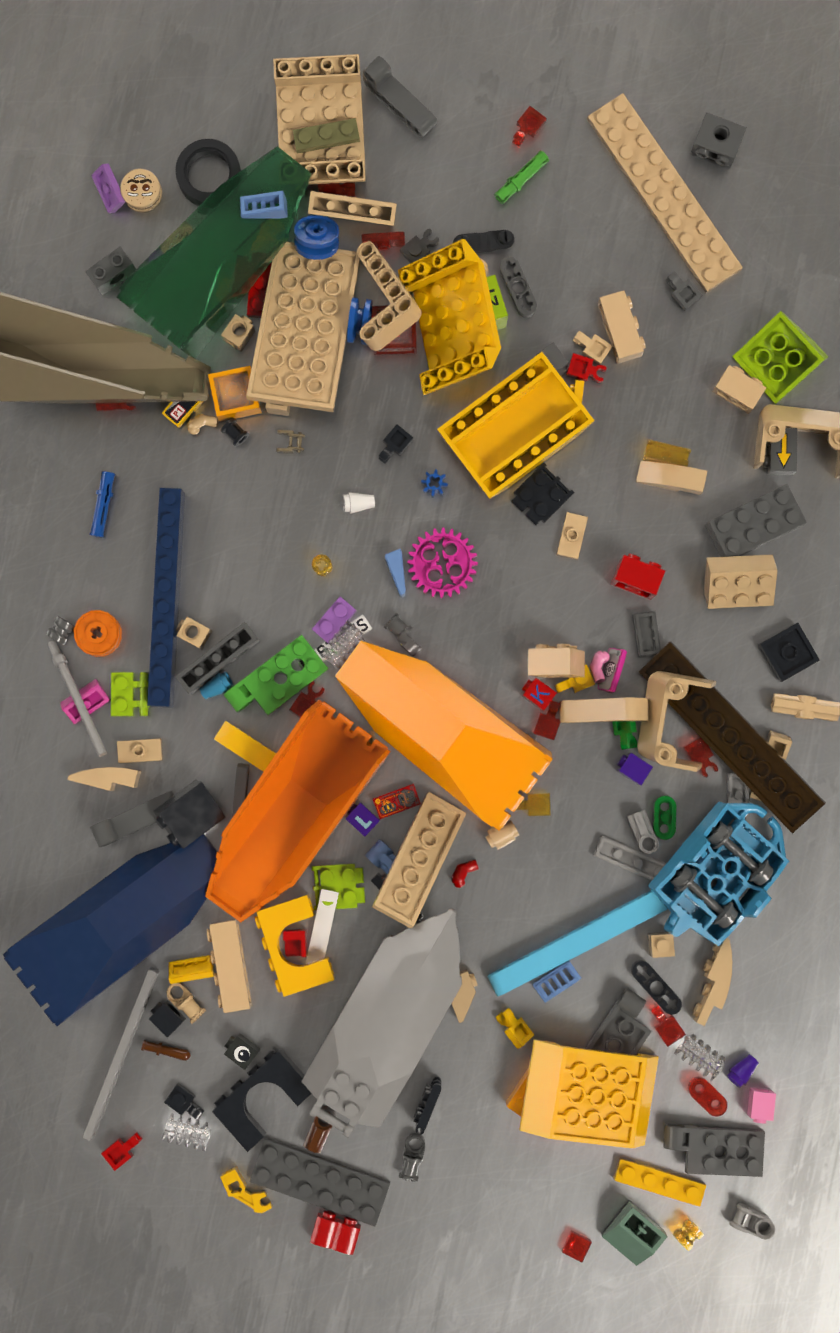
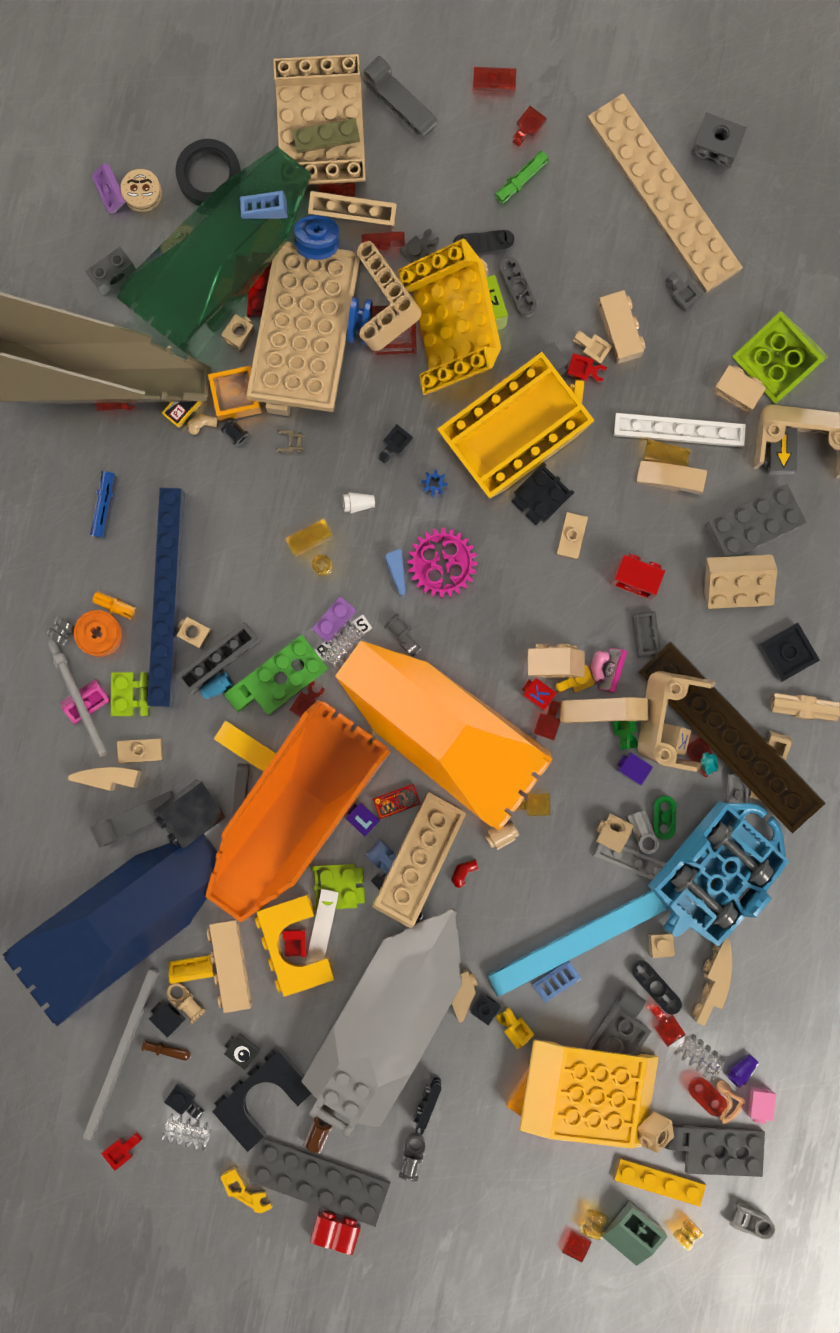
(114, 605): none -> light orange axle
(309, 538): none -> clear yellow hinge
(485, 1008): none -> black brick
(494, 79): none -> clear red plate
(594, 1224): none -> clear yellow wheel
(614, 833): none -> tan brick
(655, 1132): none -> tan brick
(677, 737): none -> tan brick
(679, 430): none -> white plate
(709, 763): none -> teal plate
(724, 1088): none -> light nougat piece

